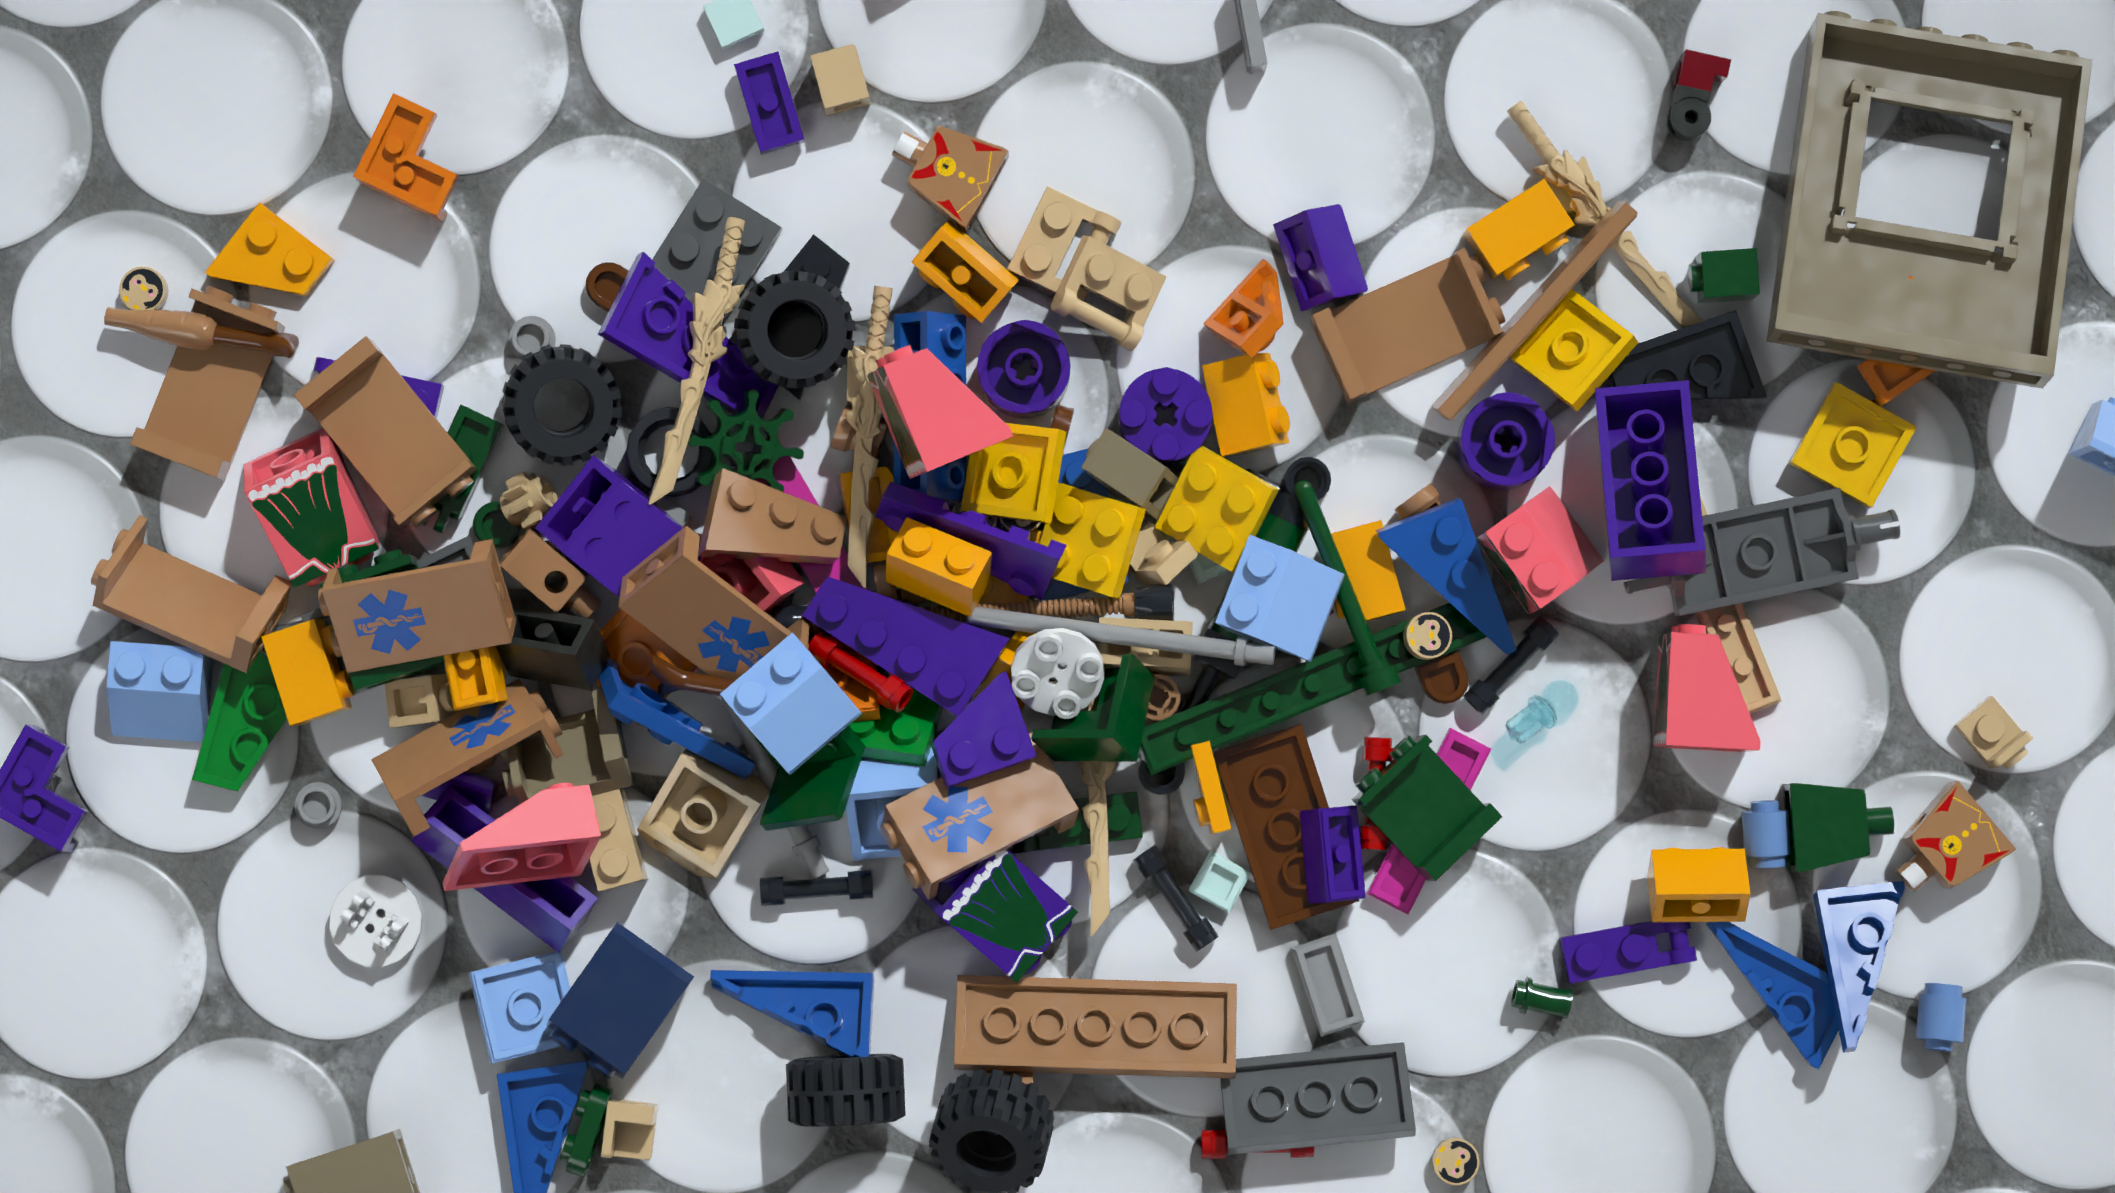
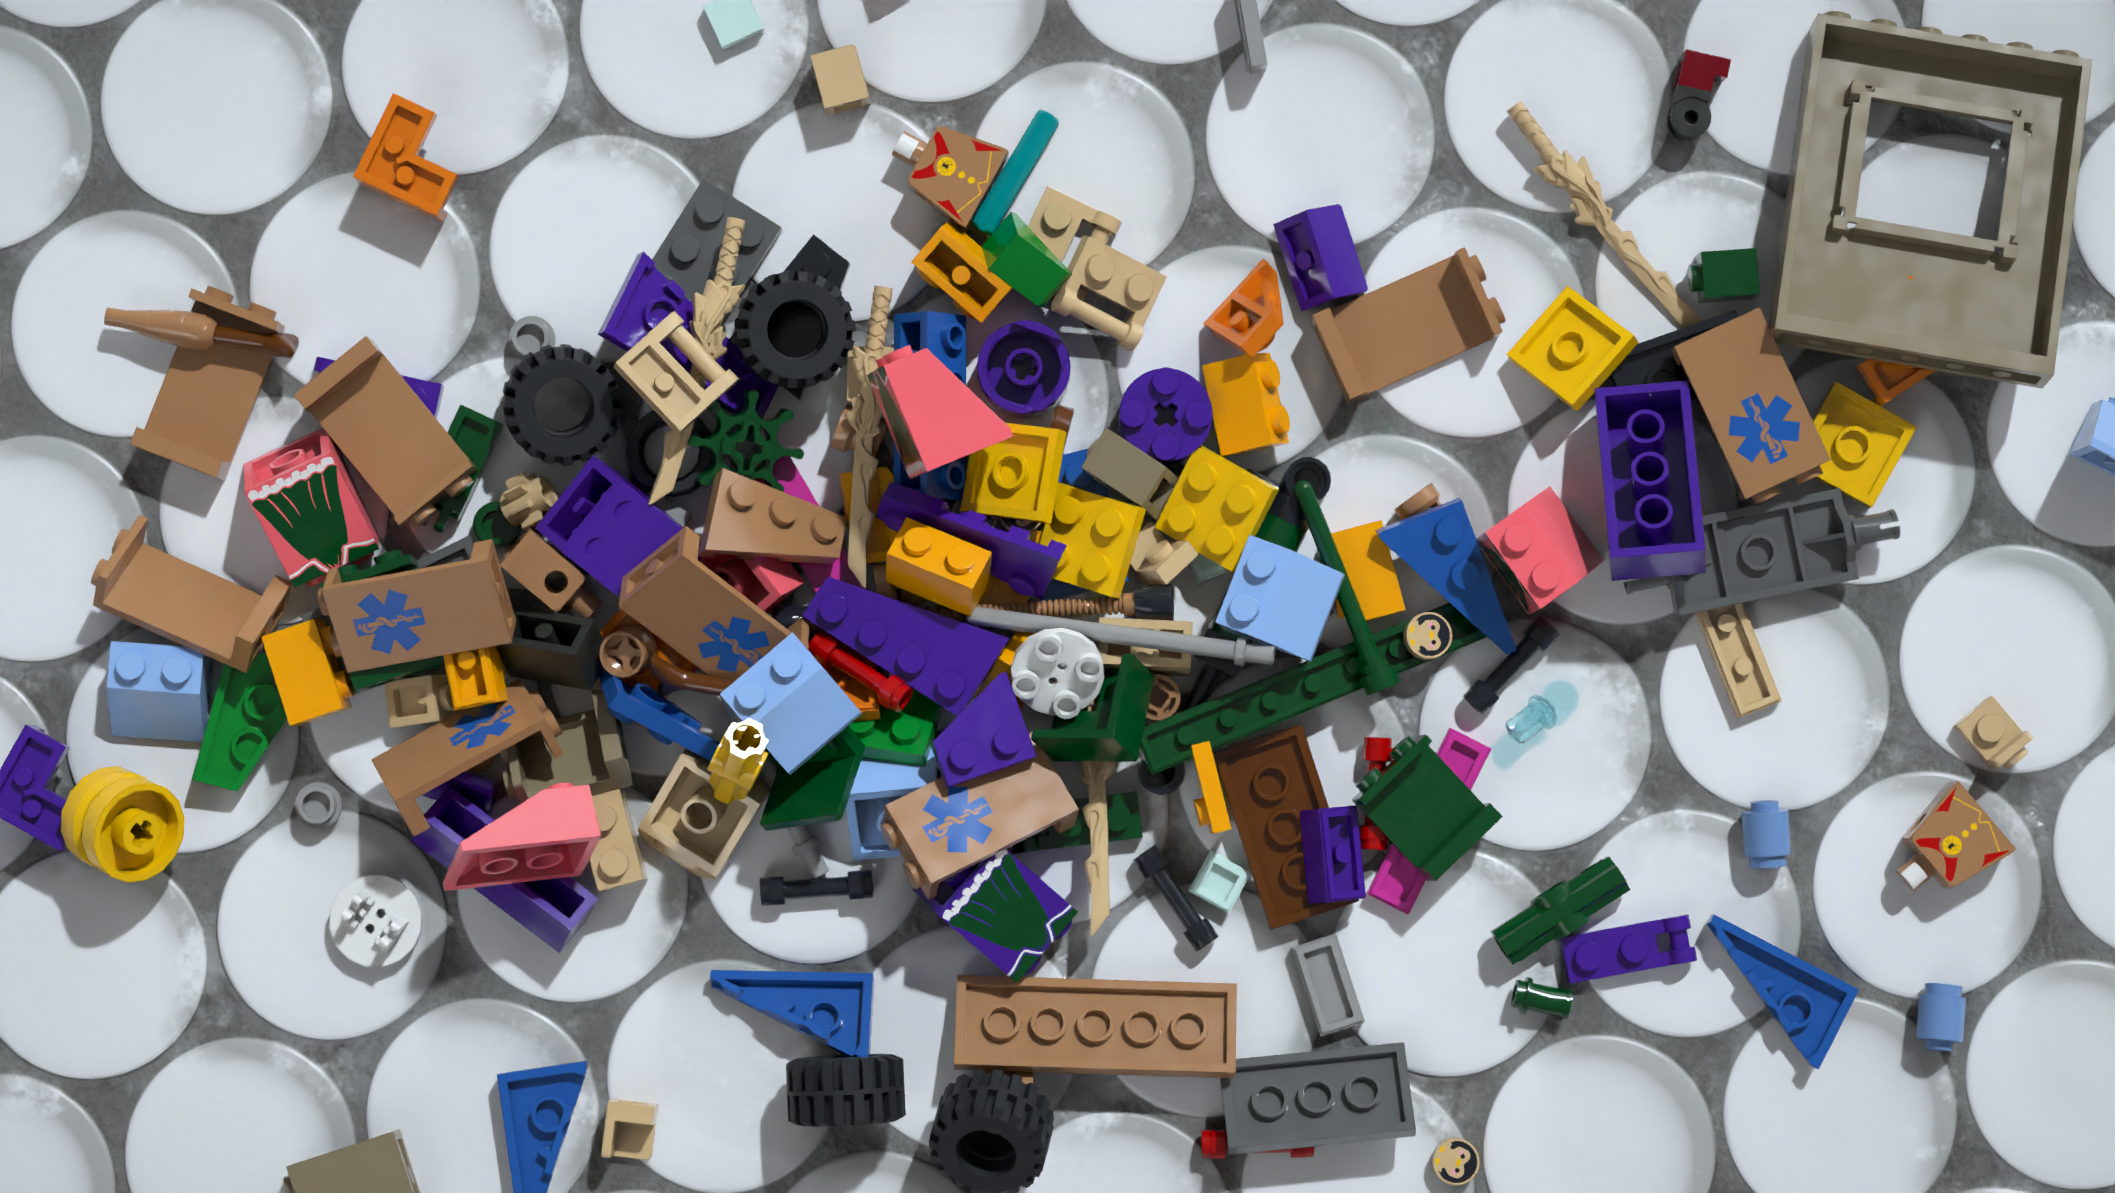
(122, 824): none -> yellow wheel
(143, 289): tan tile -> none
(271, 256): light orange wing -> none
(517, 1002): light blue plate -> none
(580, 1148): dark green plate -> none
(604, 283): reddish brown tile -> none
(618, 654): none -> medium nougat wheel
(618, 1002): dark blue slope -> none
(665, 382): none -> tan plate
(738, 760): none -> yellow piece
(769, 103): dark purple plate -> none
(1015, 172): none -> teal axle
(1024, 261): none -> green slope
(1444, 678): reddish brown tile -> none
(1519, 230): light orange brick -> none
(1526, 425): dark purple brick -> none
(1535, 310): medium nougat tile -> none
(1560, 910): none -> dark green piece
(1698, 885): light orange brick -> none
(1699, 695): coral slope -> none
(1752, 405): none -> medium nougat panel
(1831, 825): dark green torso -> none
(1854, 938): wing -> none

